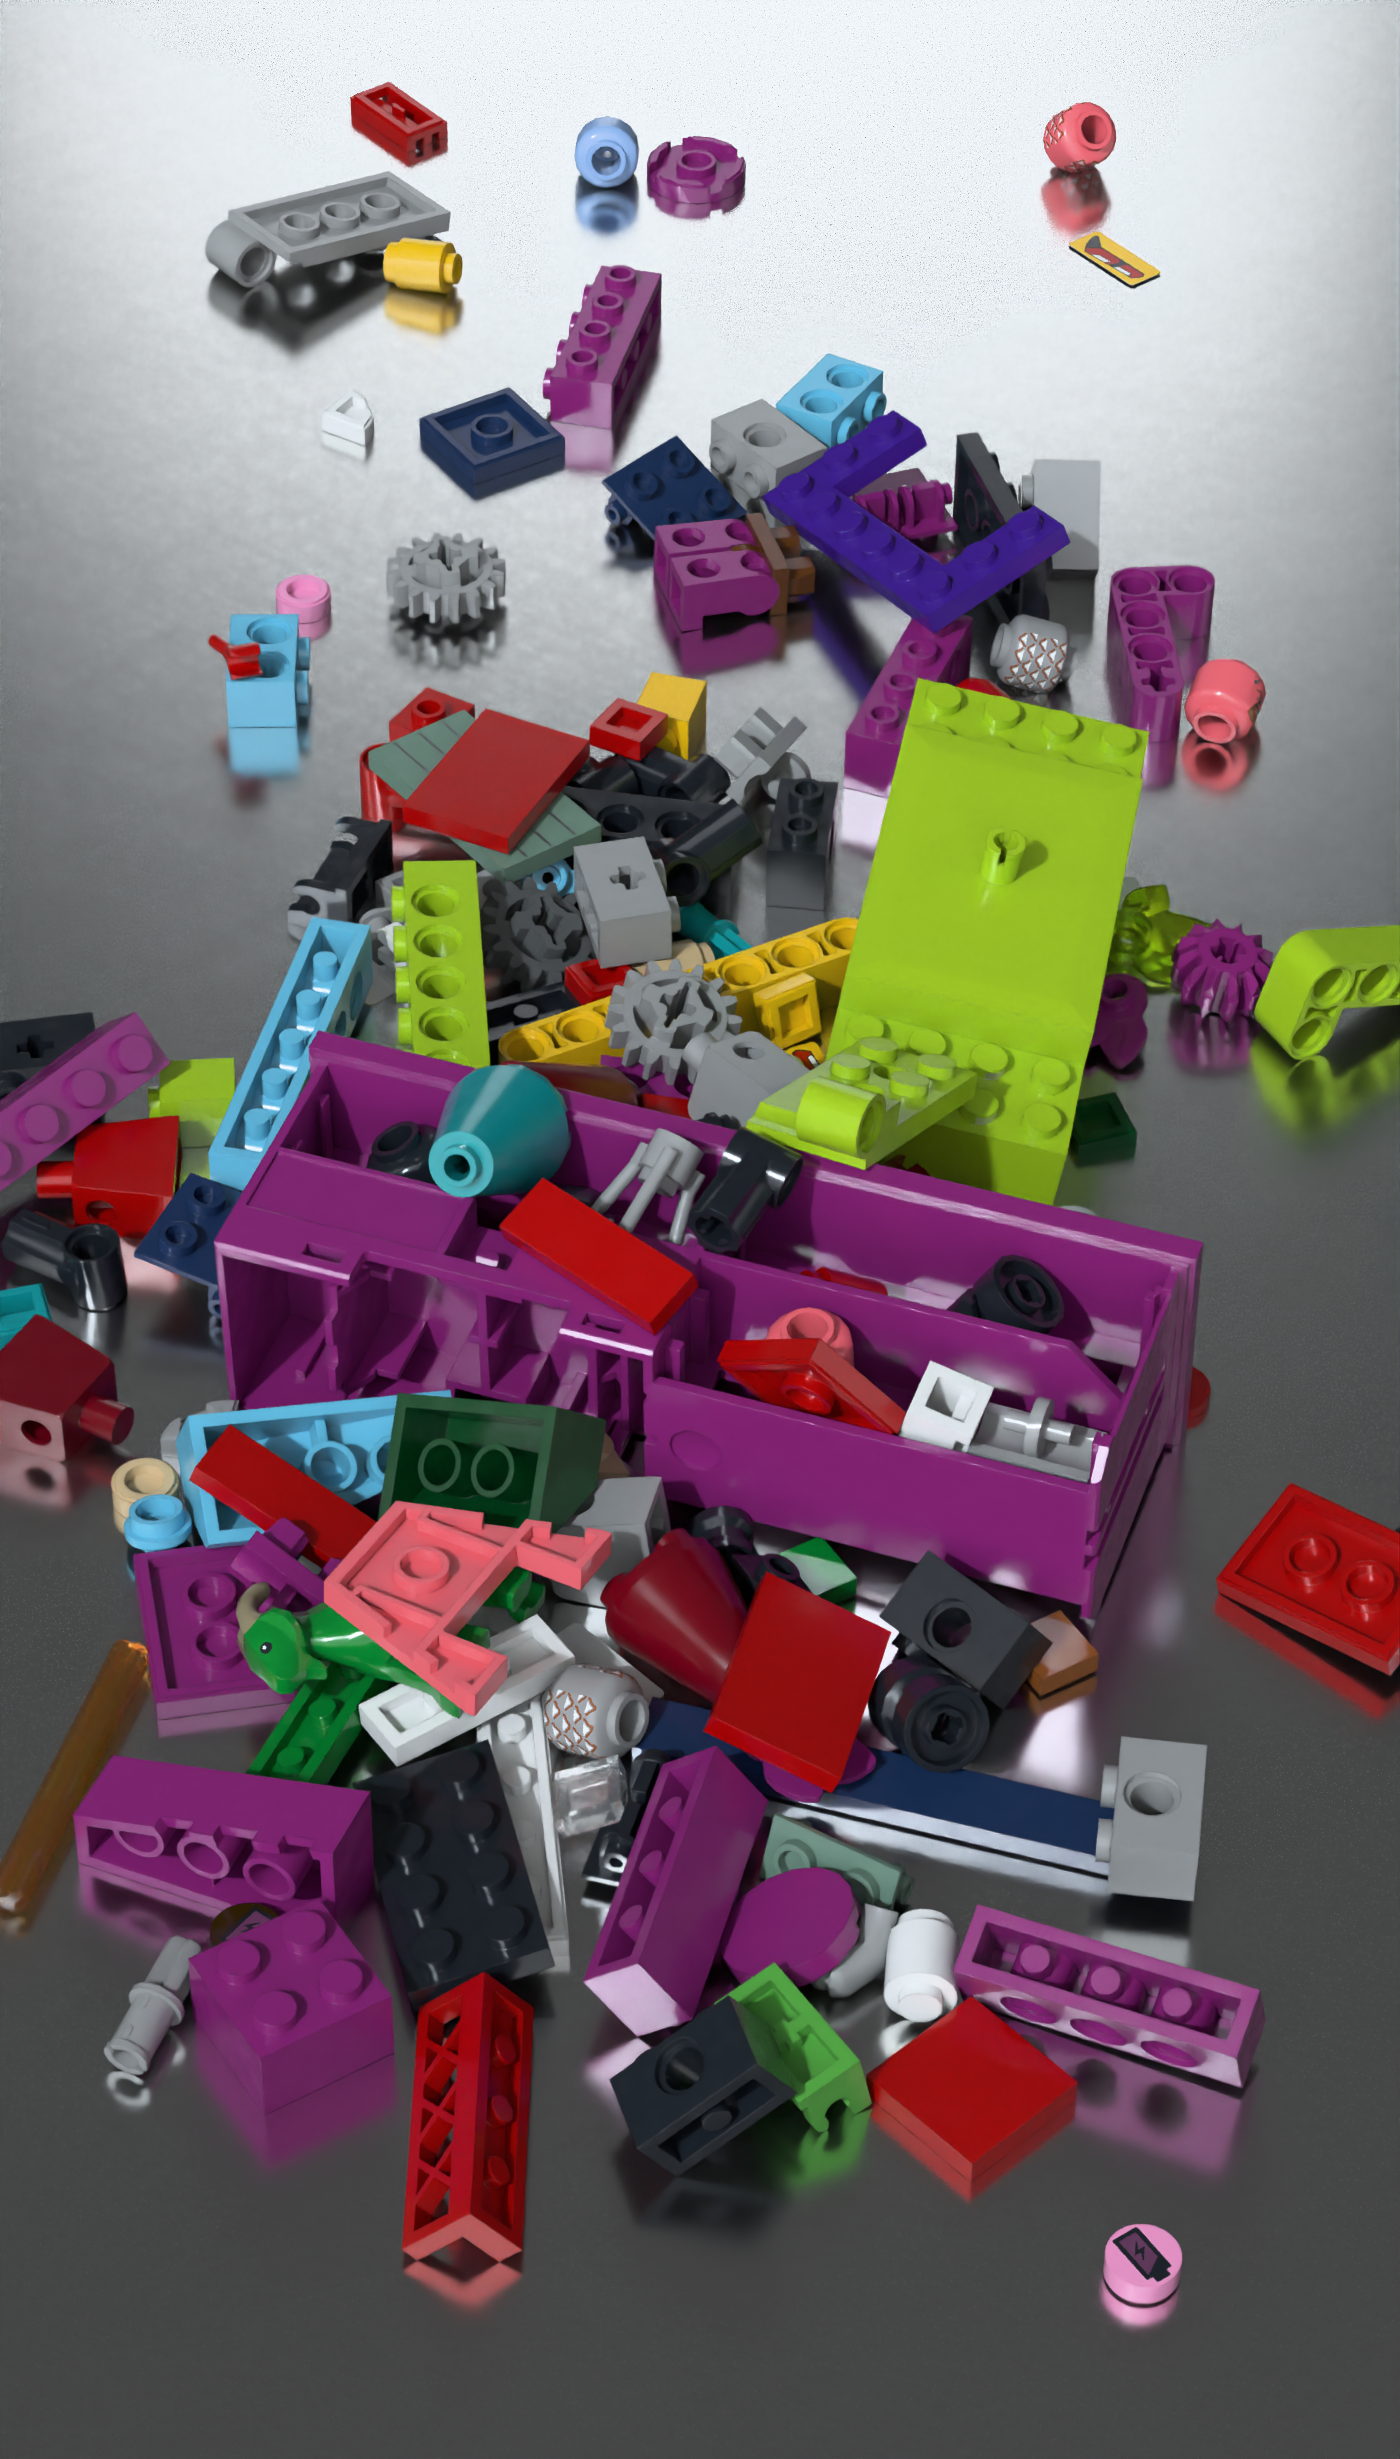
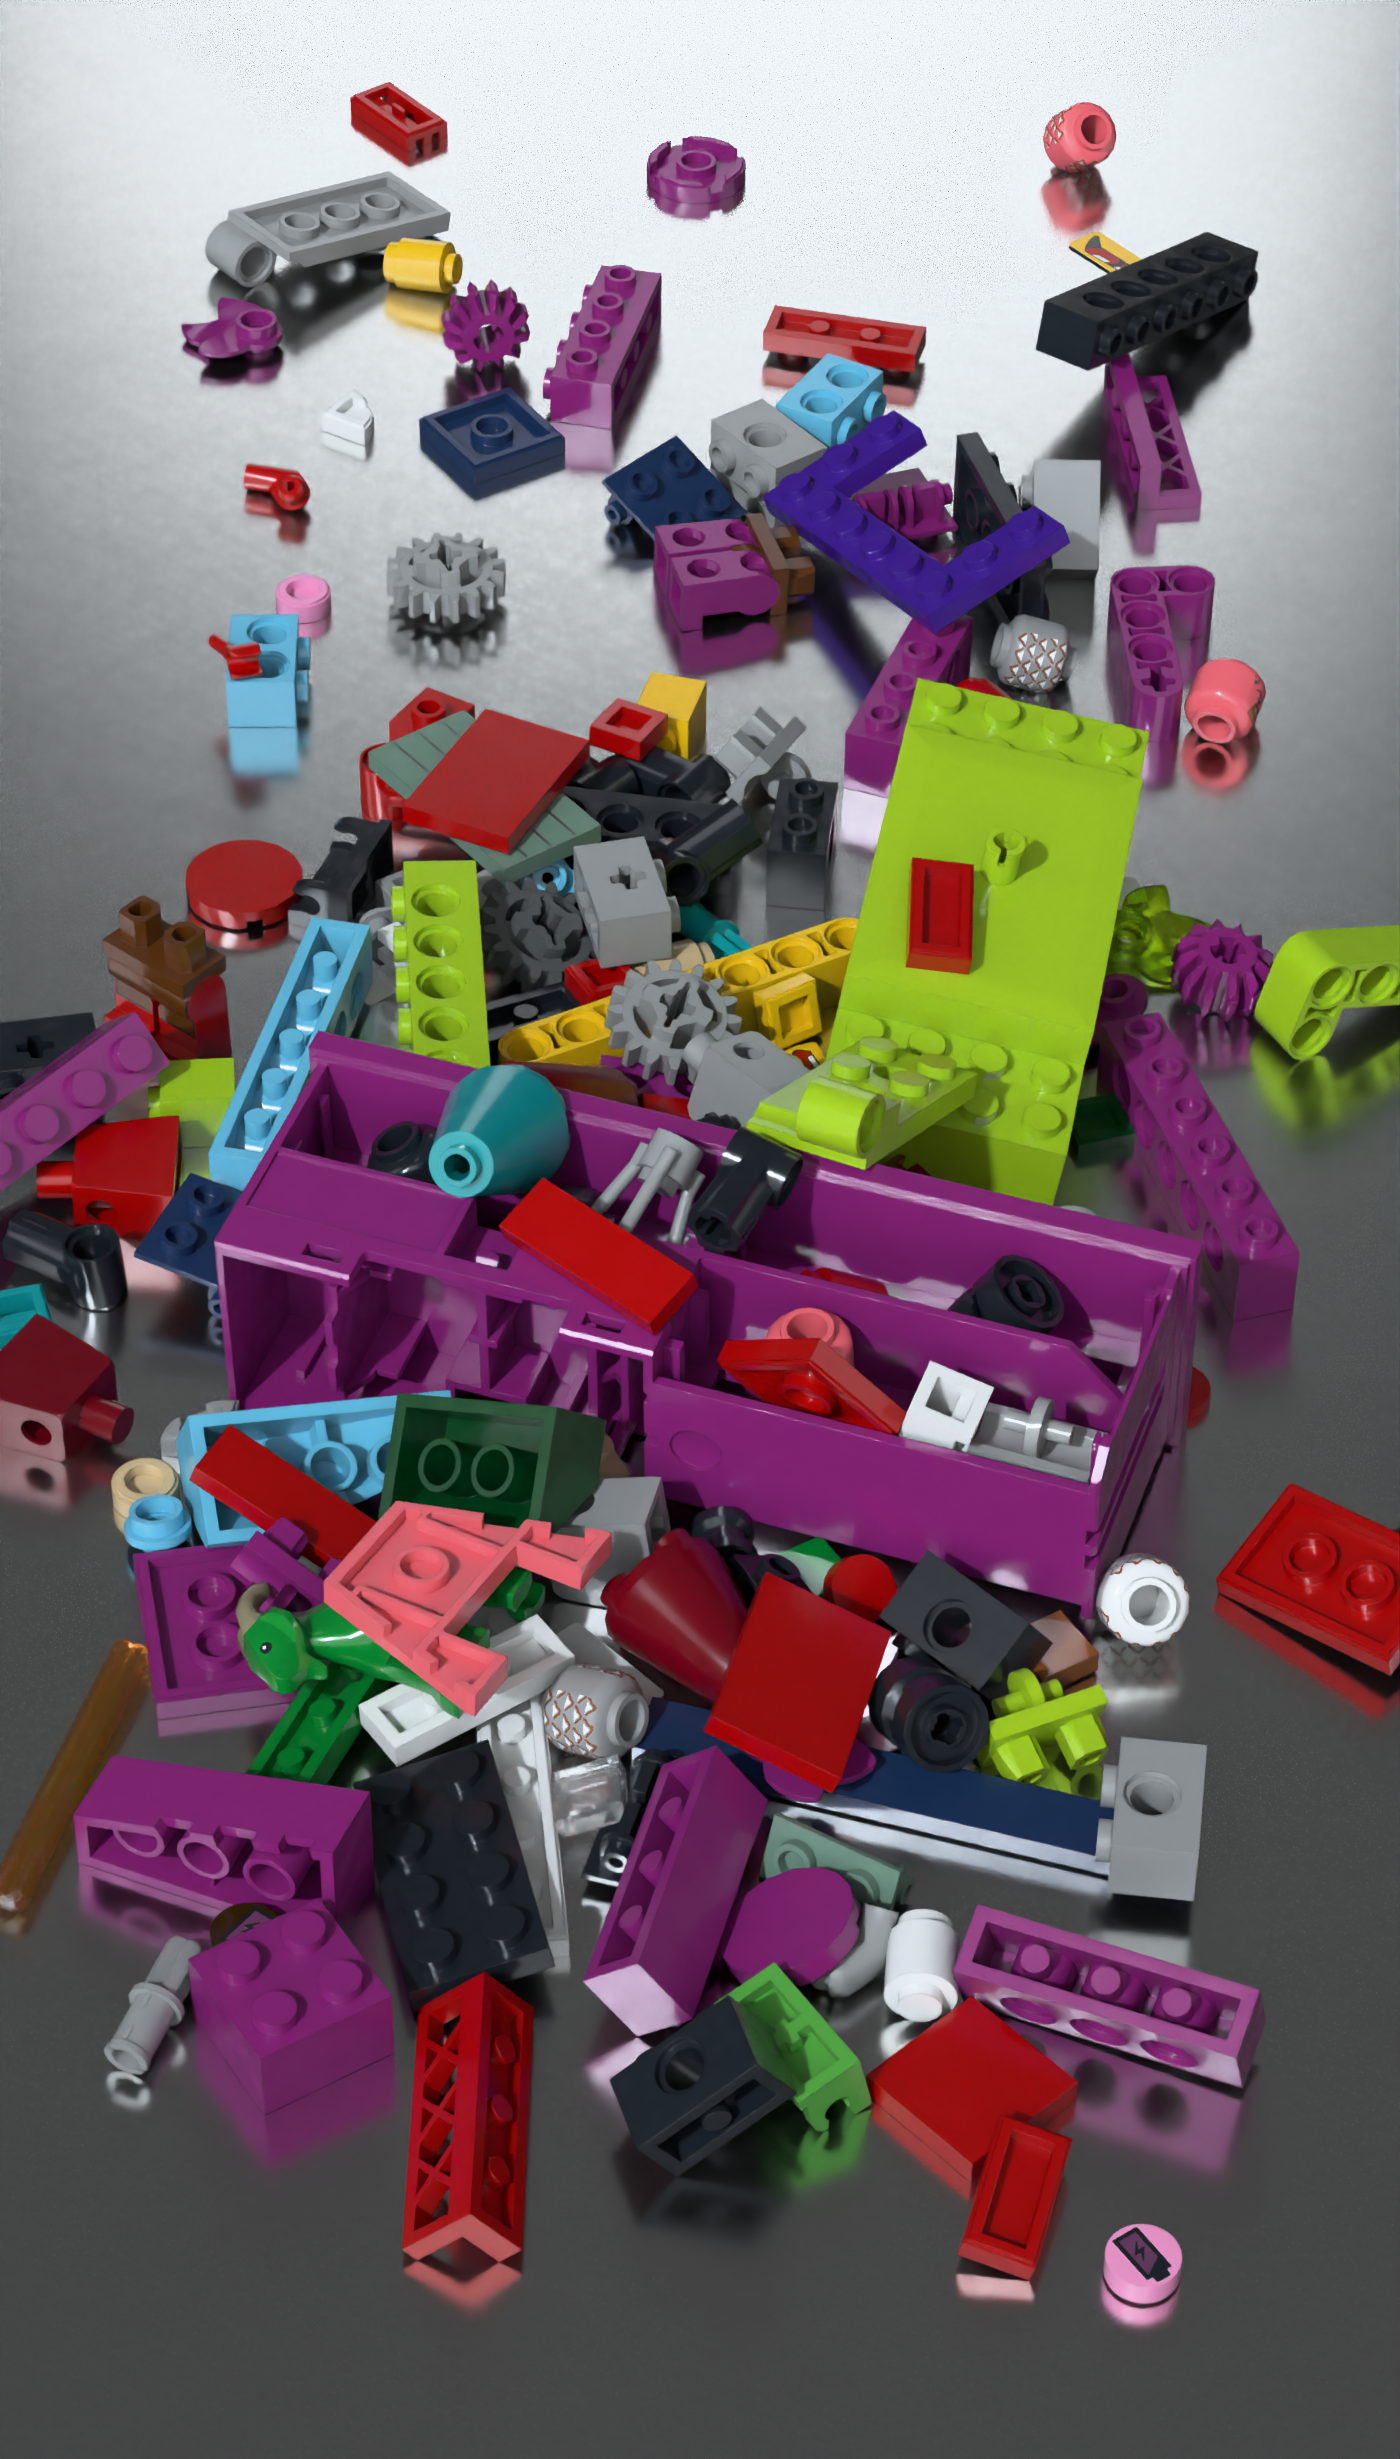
(169, 982): none -> reddish brown hips
(238, 330): none -> magenta plate
(242, 883): none -> red tile
(283, 484): none -> red arm
(480, 308): none -> magenta gear
(603, 167): light blue head -> none
(858, 339): none -> red plate
(860, 1585): none -> red tile
(940, 916): none -> red tile
(1015, 2197): none -> red tile
(1040, 1716): none -> lime hips
(1141, 445): none -> magenta fence
(1142, 1599): none -> white head
(1146, 300): none -> black brick
(1199, 1167): none -> magenta brick

